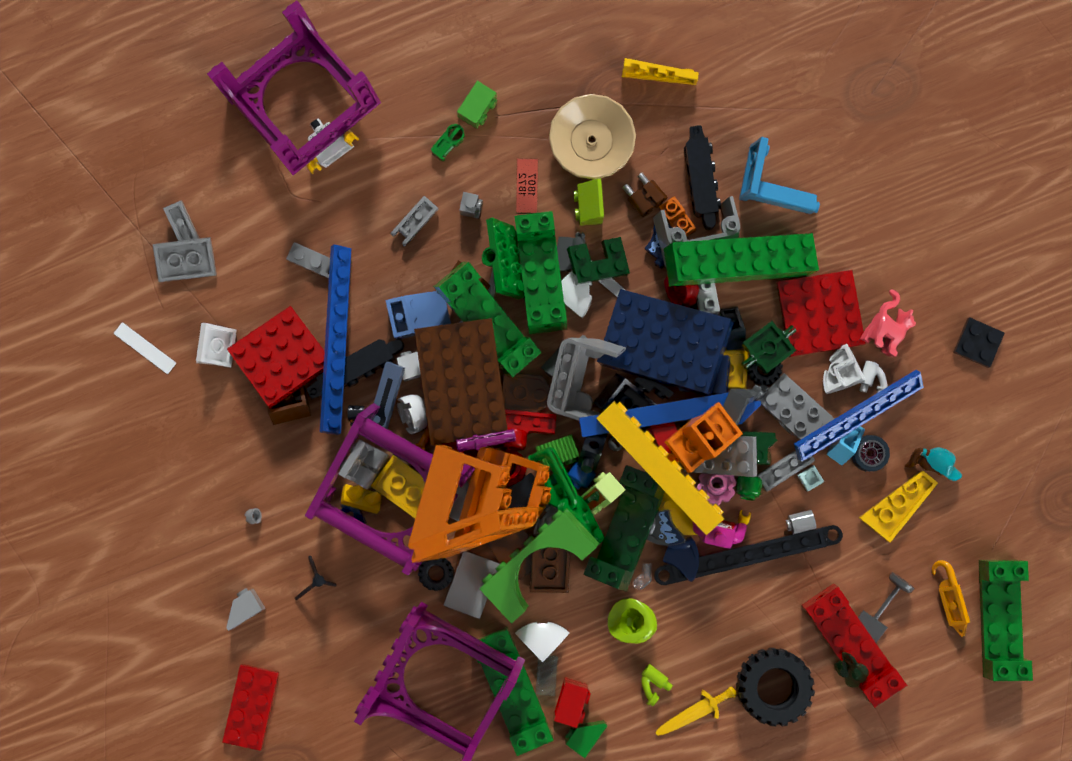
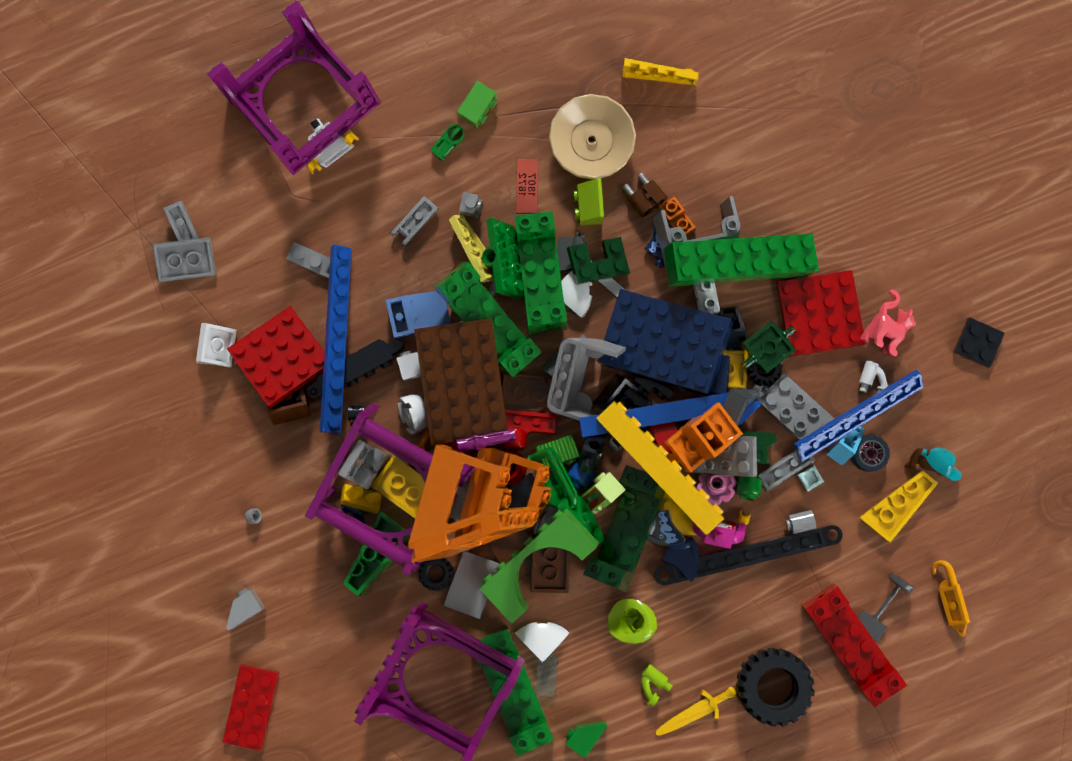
(145, 348): white sticker -> none
(317, 580): black plant -> none
(369, 563): none -> green wedge
(388, 392): sand blue tile -> none
(472, 246): none -> light yellow wing
(570, 702): red piece -> none
(645, 578): clear arm -> none
(682, 295): red hat -> none
(701, 178): black hinge -> none
(771, 193): dark azure piece -> none
(842, 371): white brick -> none
(852, 671): plate -> none
(1002, 620): green plate -> none

